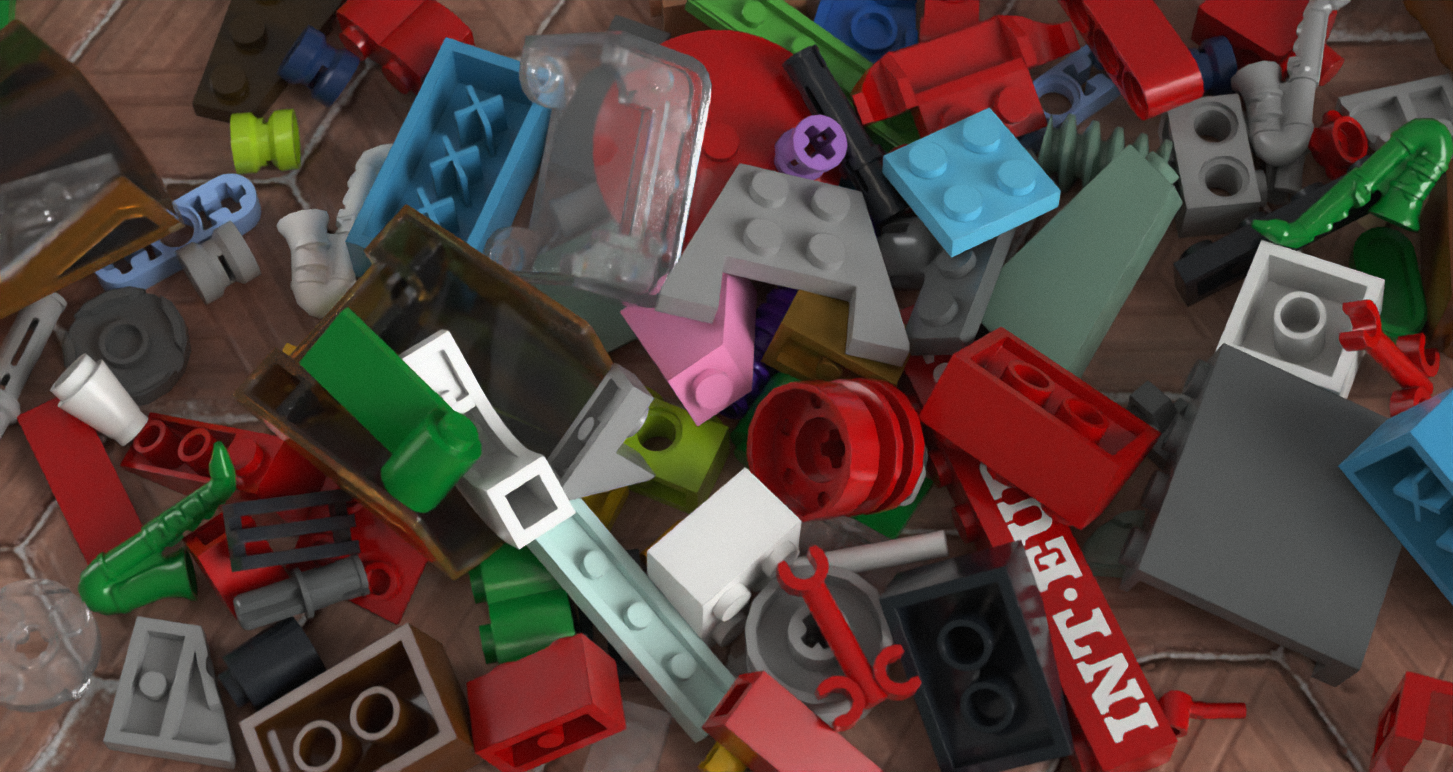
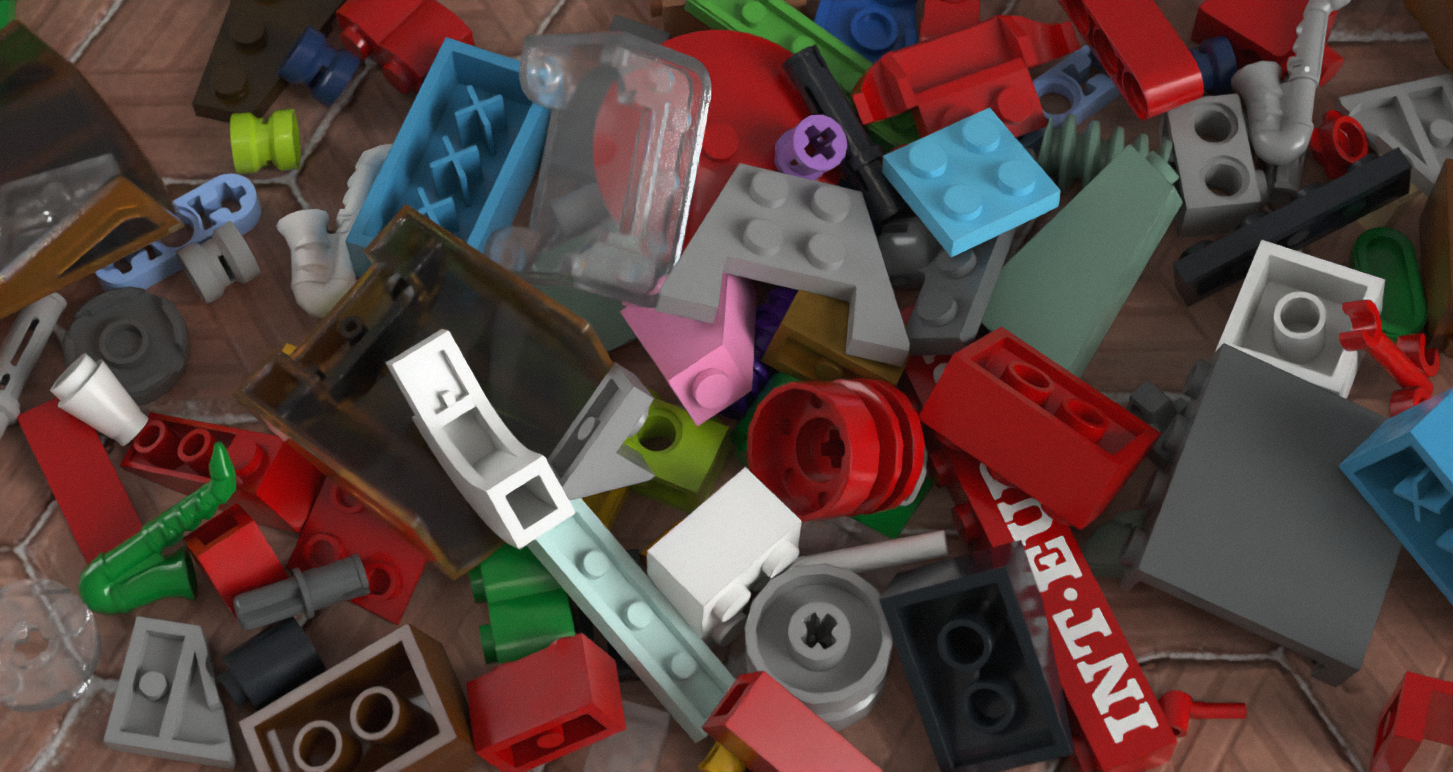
(338, 523): black tile -> none
(423, 433): green door -> none
(863, 684): red bar -> none
(1400, 170): green piece -> none

